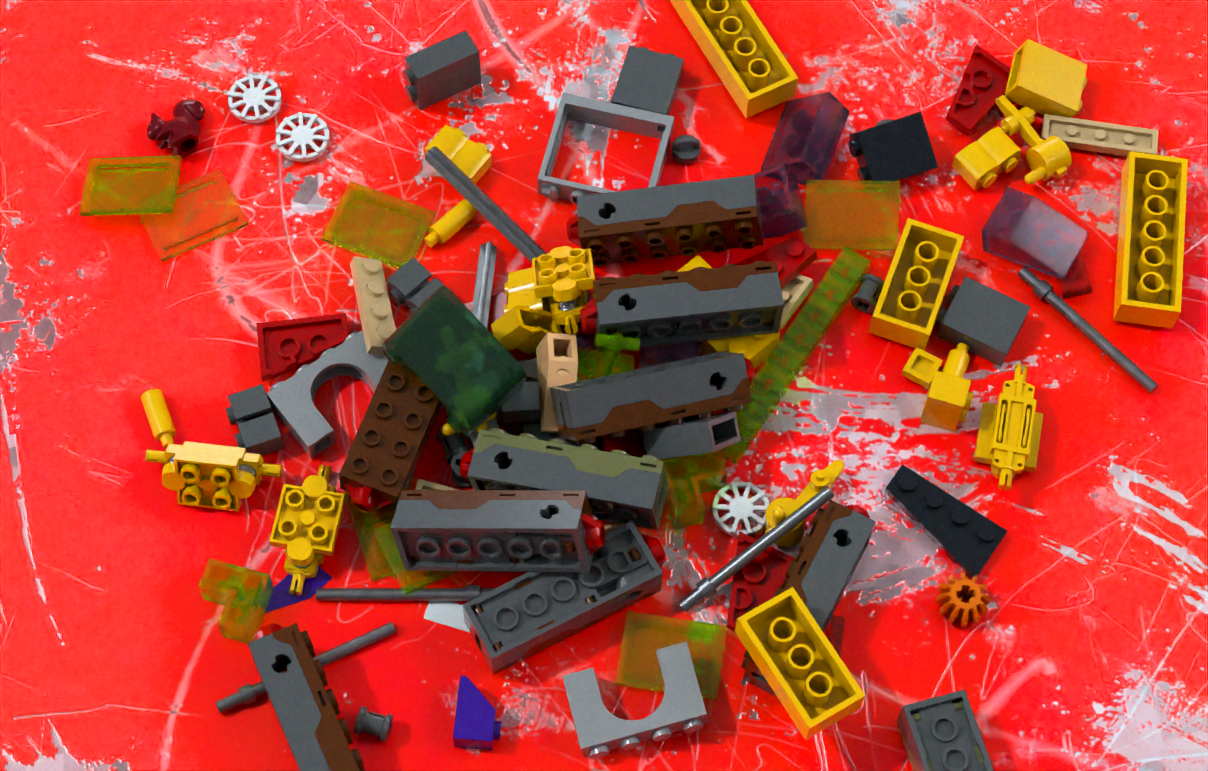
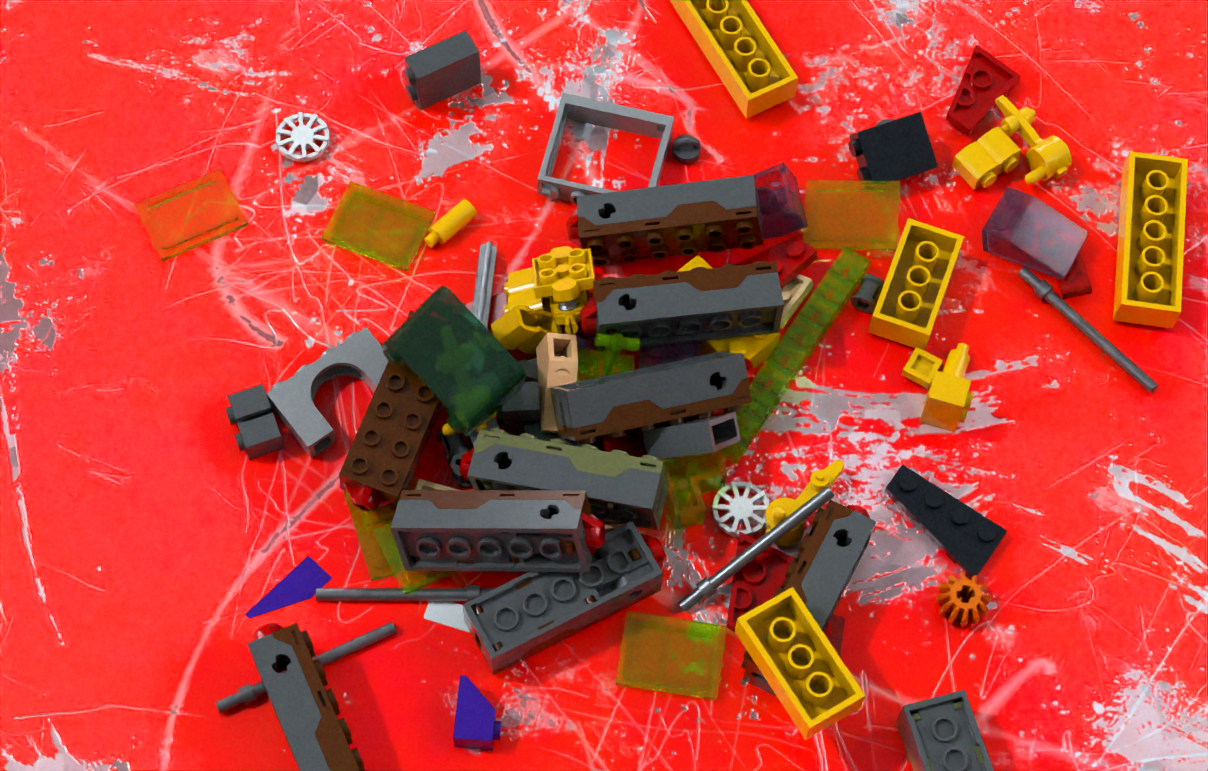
(131, 185): piece -> none
(158, 416): yellow cylinder -> none
(181, 131): dark red animal -> none
(211, 473): yellow piece -> none
(242, 593): brick -> none
(254, 98): white wheel -> none
(297, 341): red wing -> none
(307, 525): yellow piece -> none
(372, 302): tan plate -> none
(373, 724): dark grey bush -> none
(411, 285): dark grey piece -> none
(467, 155): yellow brick -> none
(483, 204): flat silver axle -> none
(648, 80): dark grey brick -> none
(679, 710): light grey arch -> none
(807, 136): slope -> none
(982, 320): dark grey brick -> none
(1010, 430): yellow piece -> none
(1046, 80): yellow brick -> none
(1100, 136): tan plate -> none

